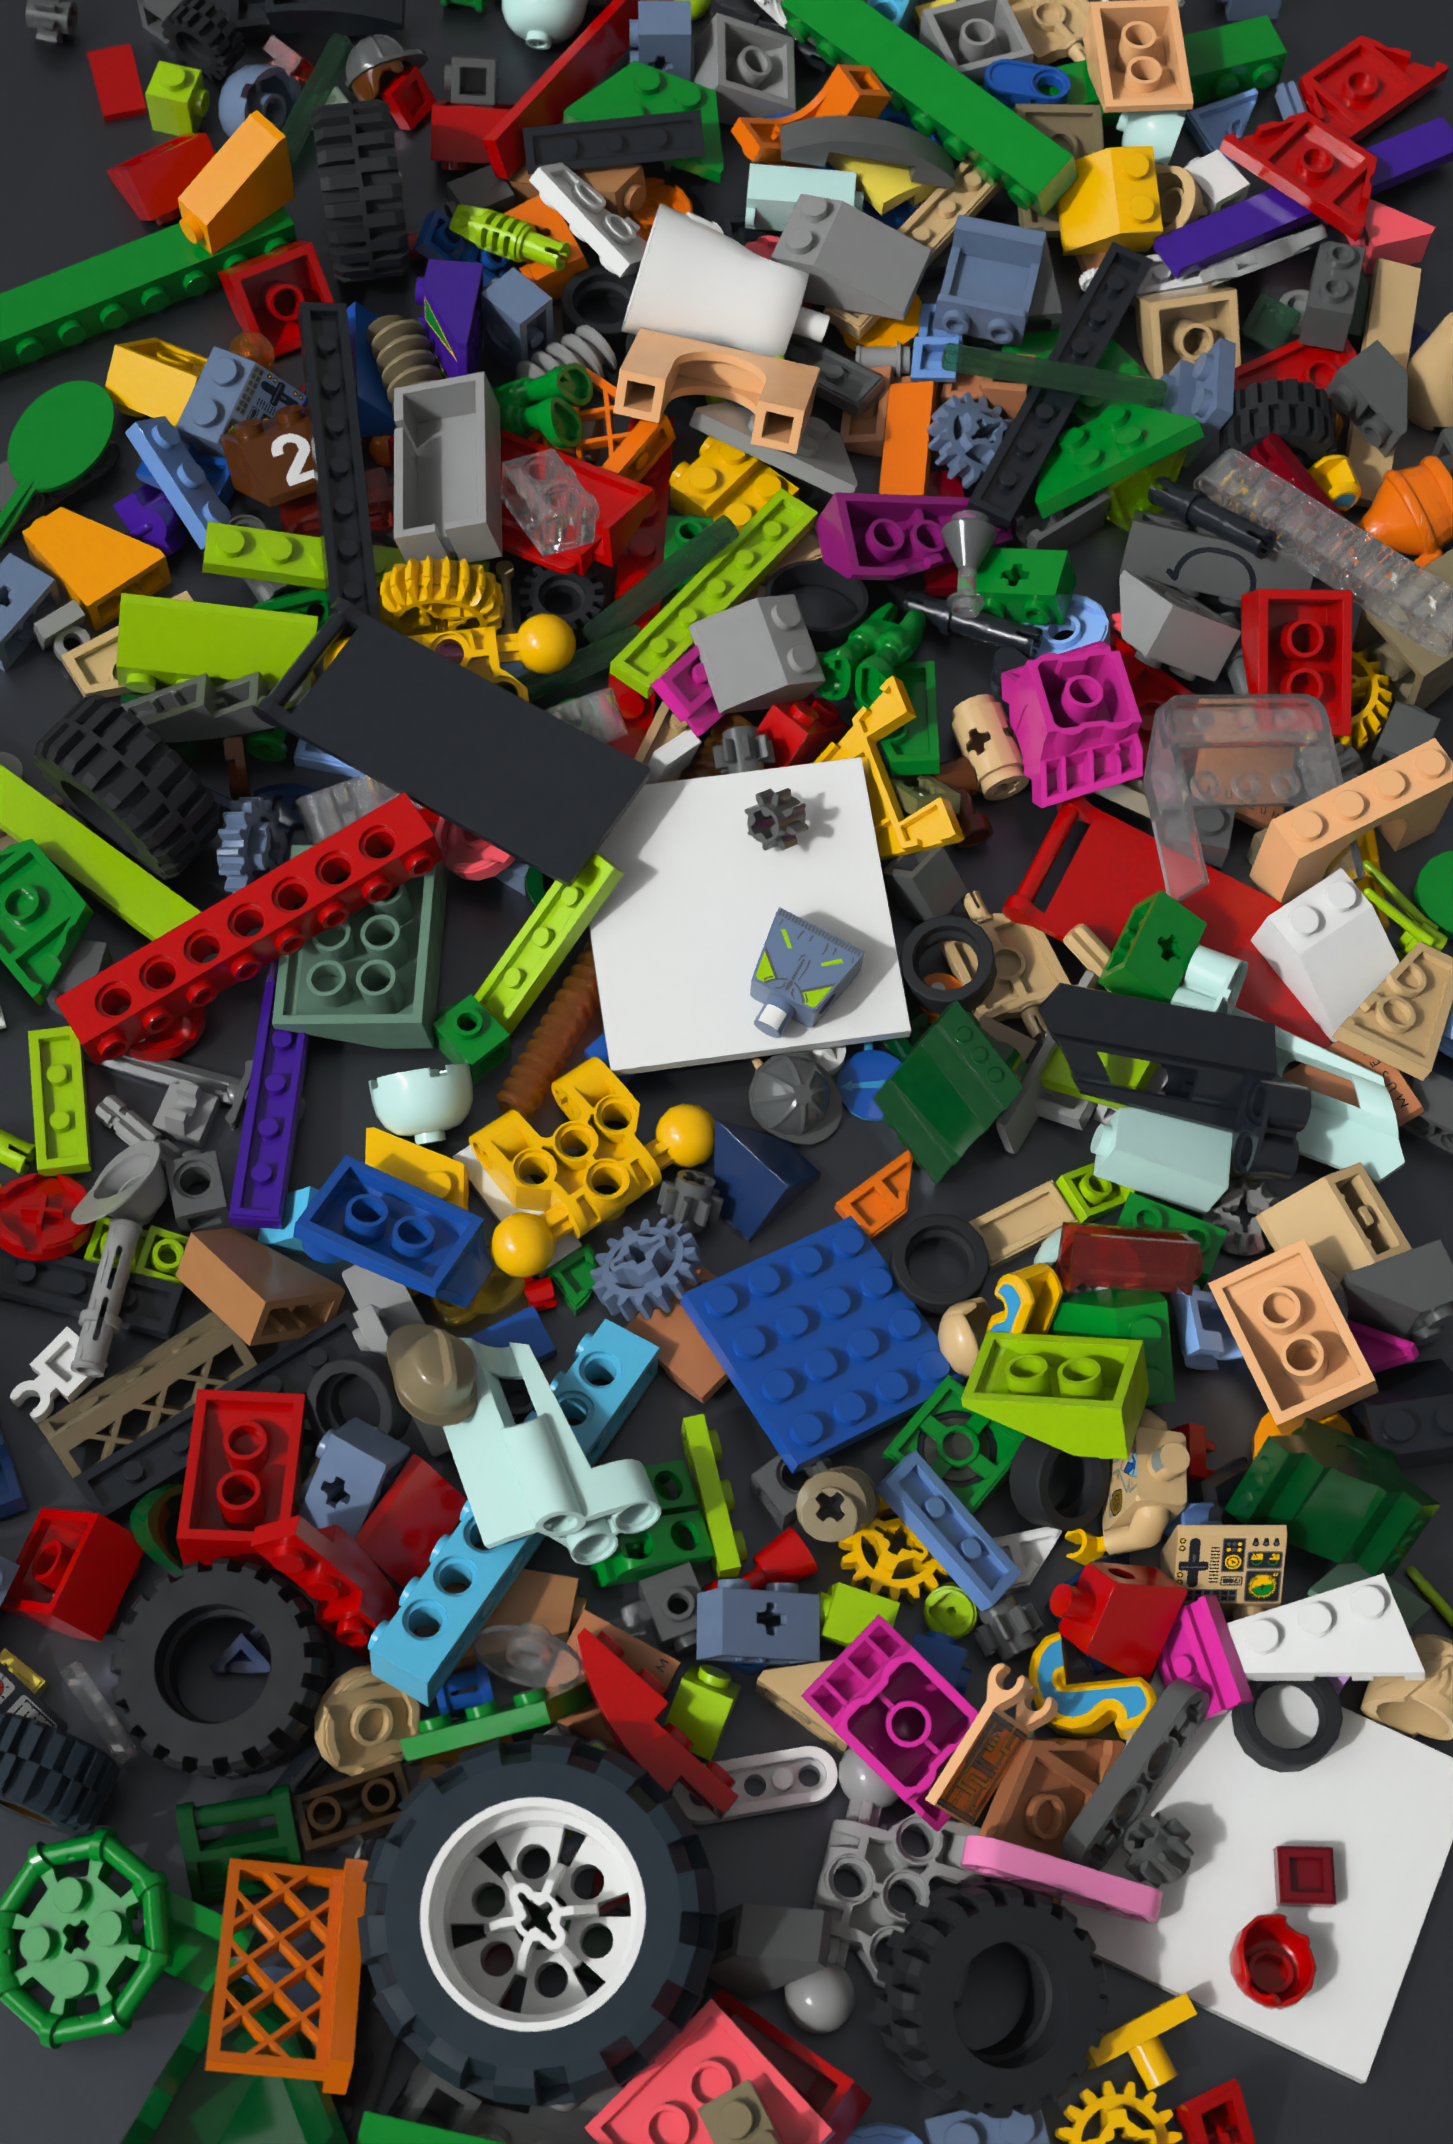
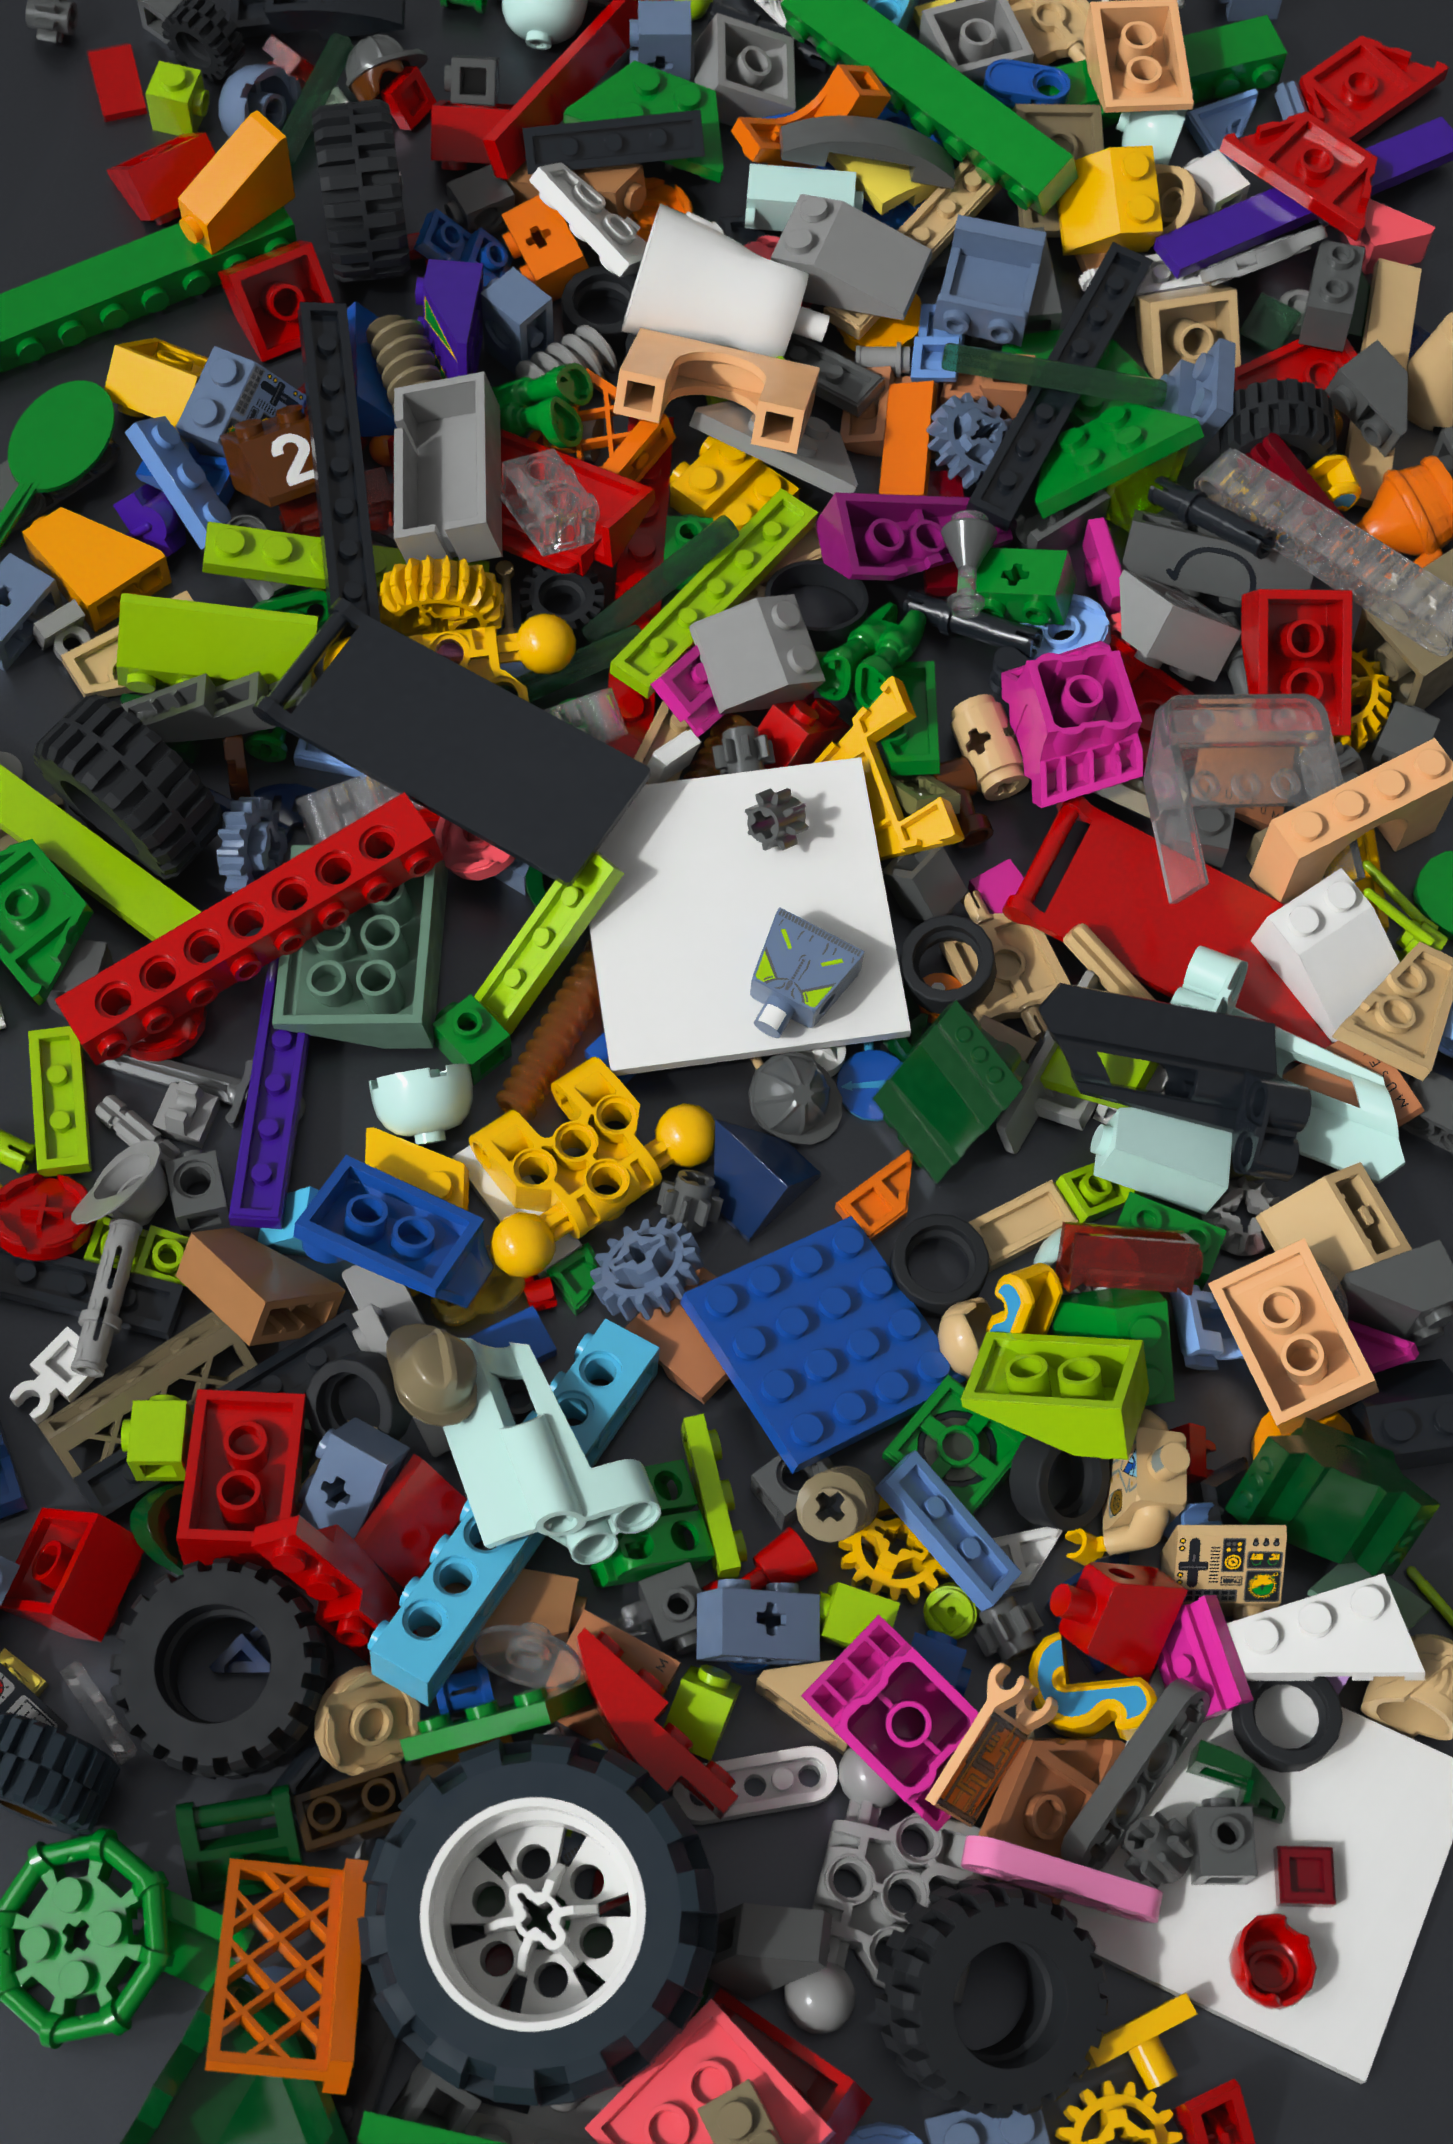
(158, 1438): none -> lime brick
(253, 346): clear orange tile -> none
(507, 236): lime hinge -> none
(997, 885): none -> dark pink tile
(1102, 564): none -> dark pink plate
(1153, 949): green brick -> none
(1222, 1843): none -> dark grey brick
(1233, 1770): none -> dark green slope

